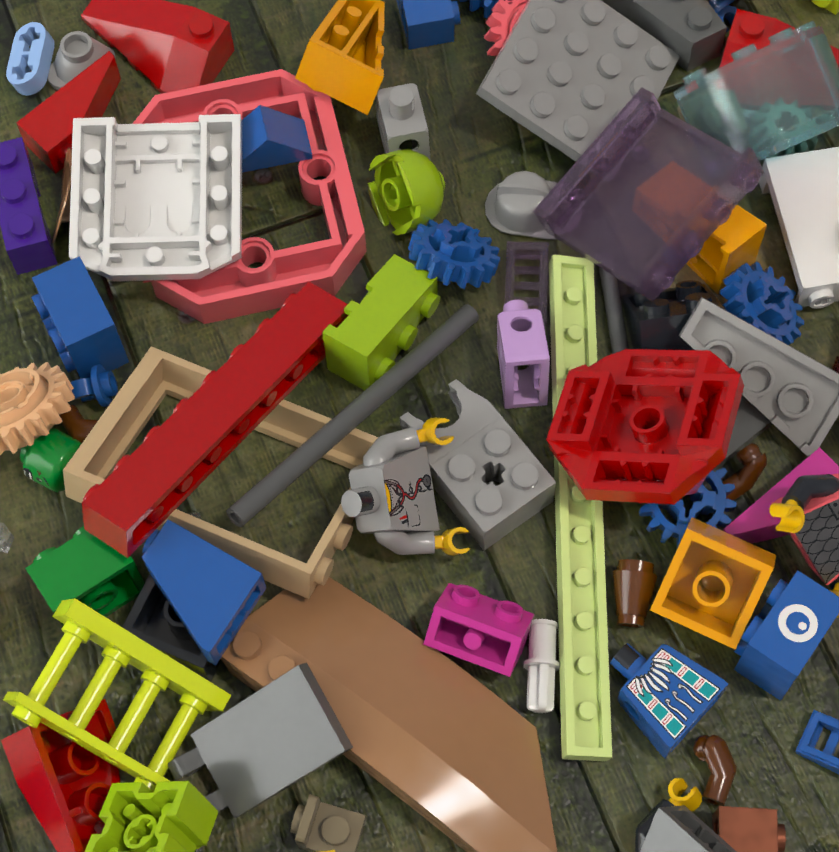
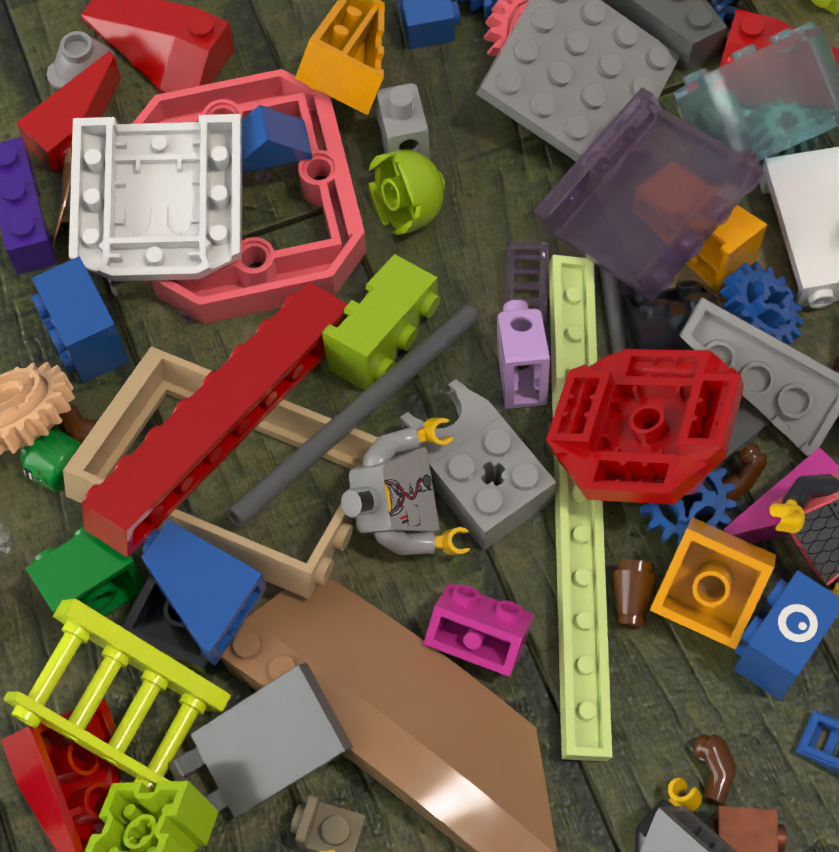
(24, 59): light blue beam -> none
(100, 386): blue plate -> none
(453, 253): blue gear -> none
(513, 202): light grey piece -> none
(541, 665): white axle -> none
(665, 693): torso -> none

